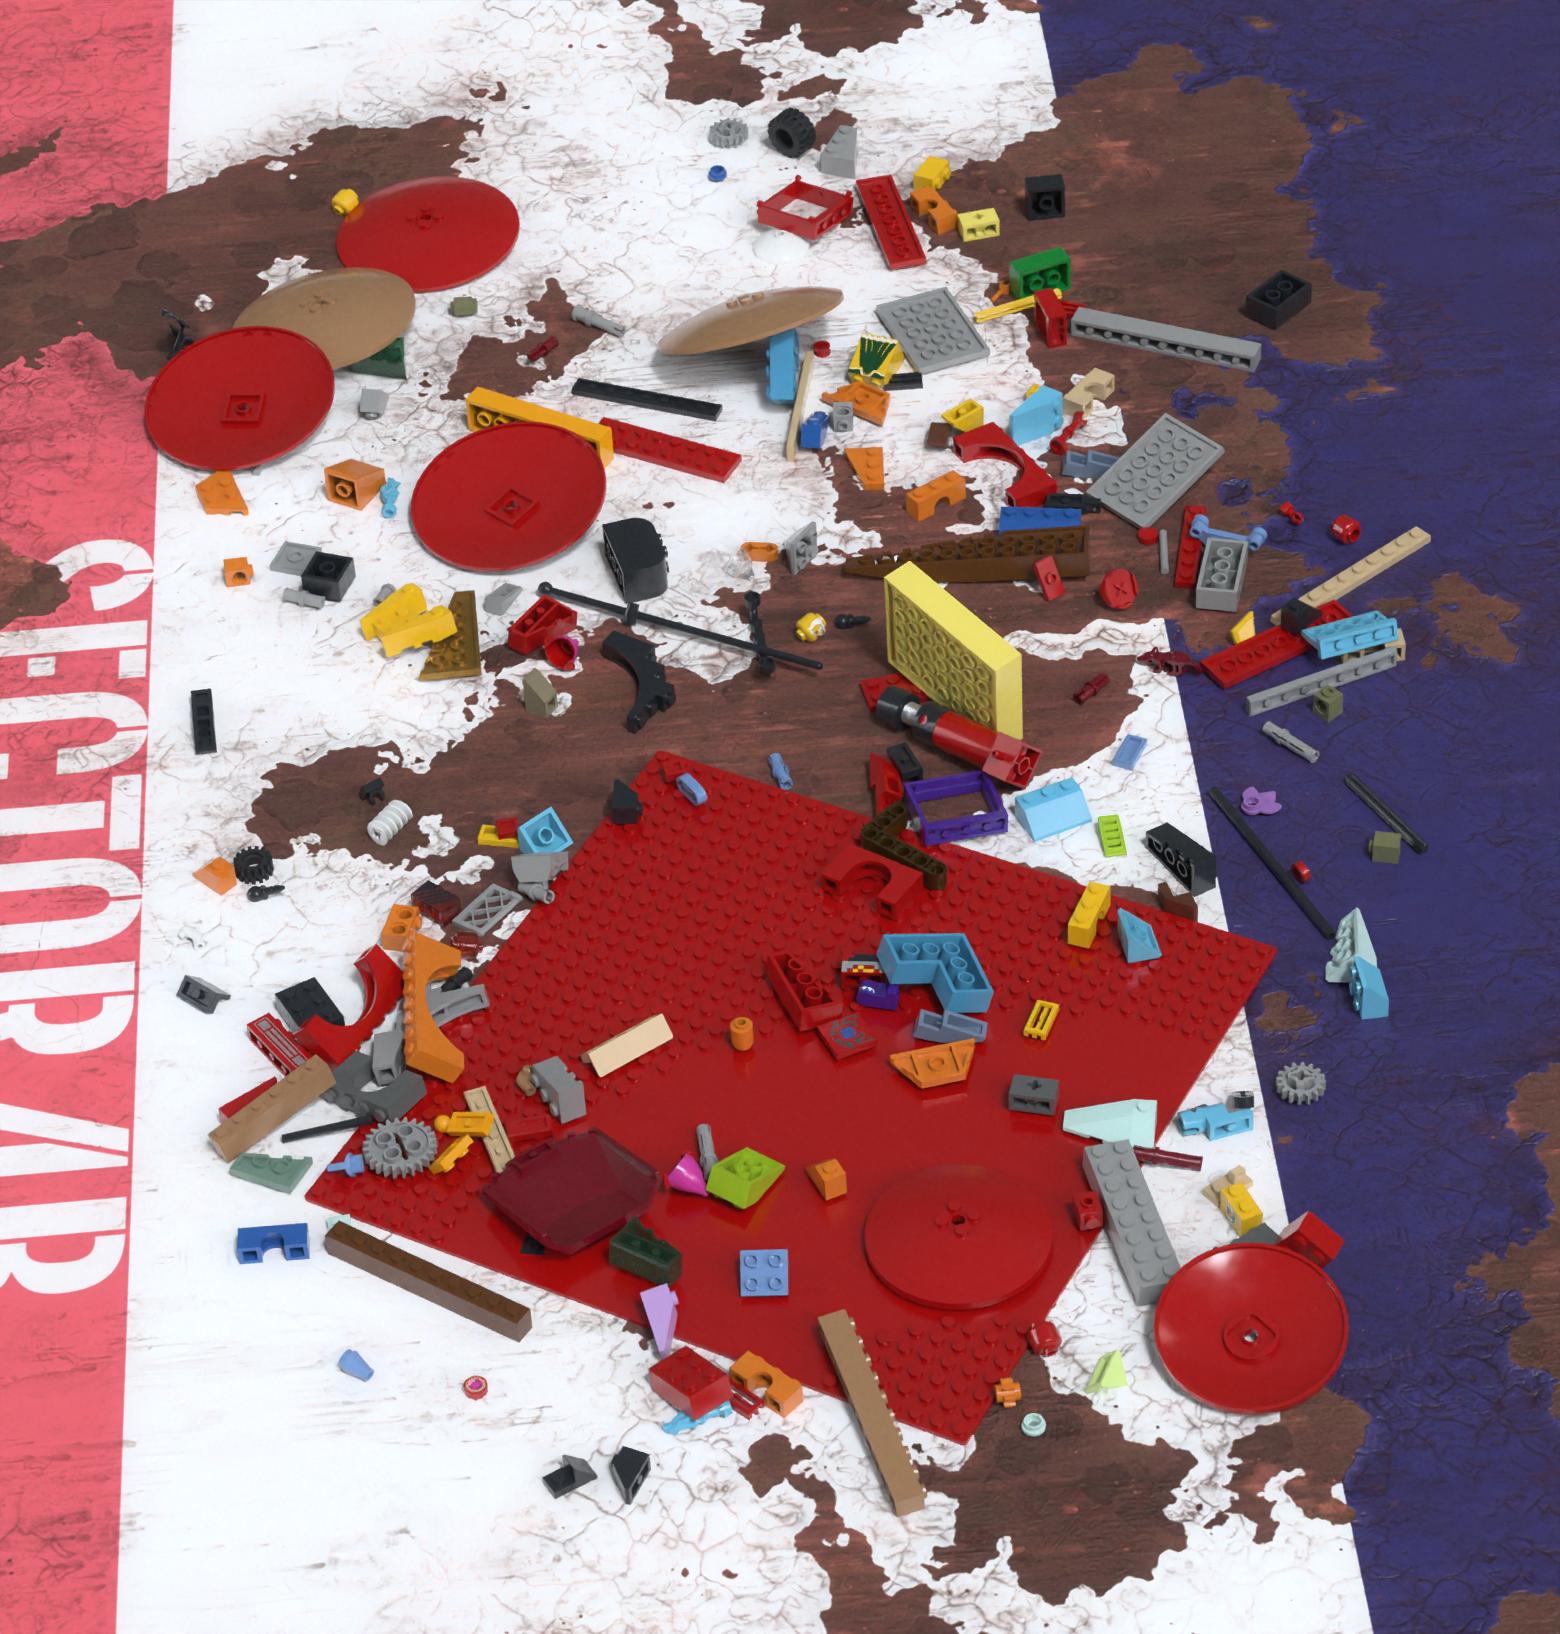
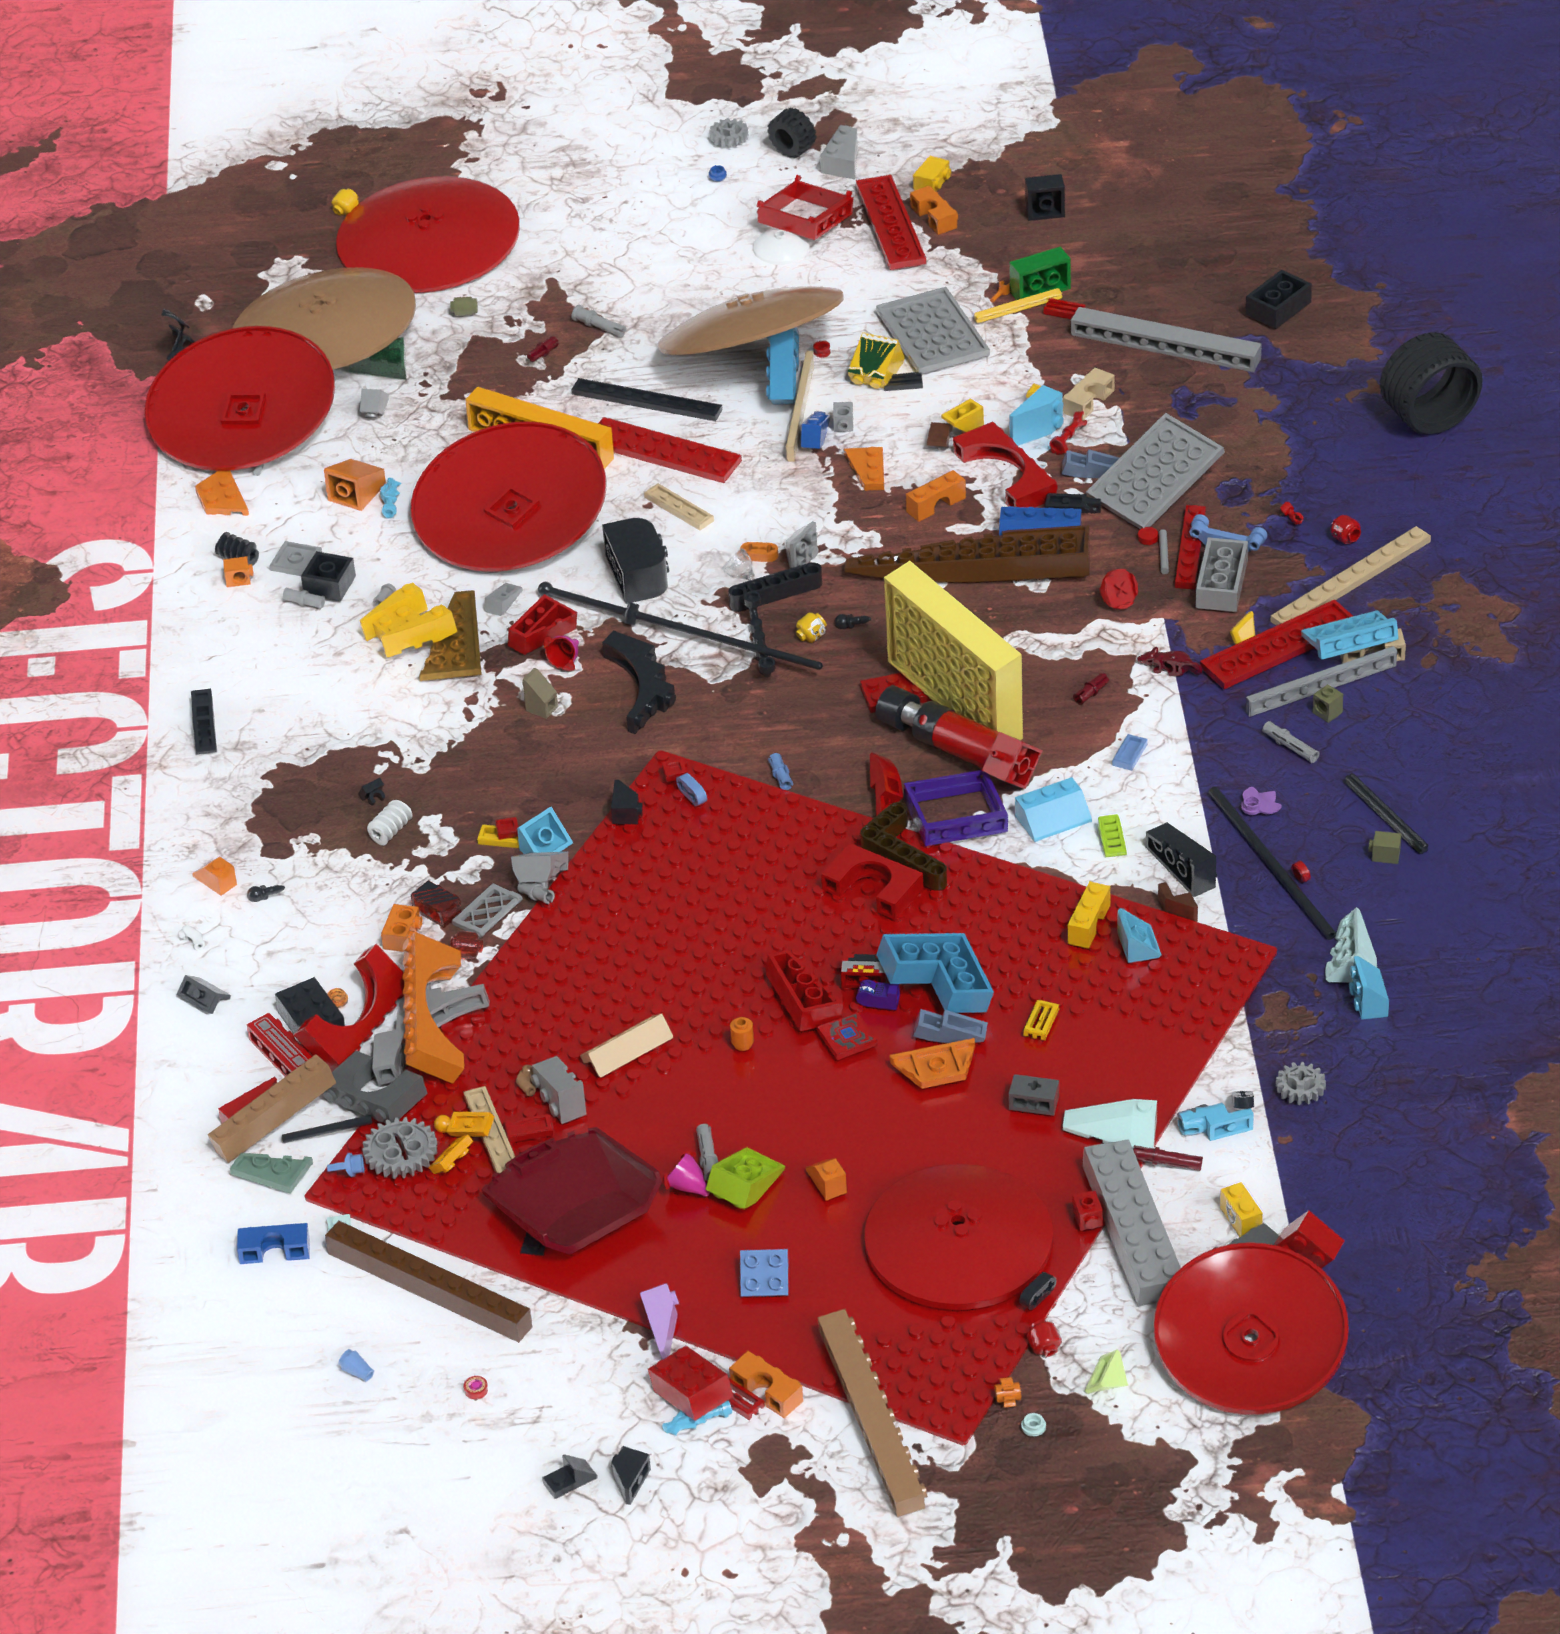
(235, 547): none -> black piece
(249, 873): black tyre -> none
(338, 996): none -> clear orange plate
(456, 981): black pin -> none
(645, 1254): wedge -> none
(679, 506): none -> tan tile
(777, 585): none -> black beam
(867, 400): orange wing -> none
(905, 761): black panel -> none
(978, 224): light yellow brick -> none
(1037, 1290): none -> black beam
(1048, 578): red plate -> none
(1049, 316): red window -> none
(1236, 1175): tan hinge -> none
(1298, 615): black slope -> none
(1417, 363): none -> black tyre

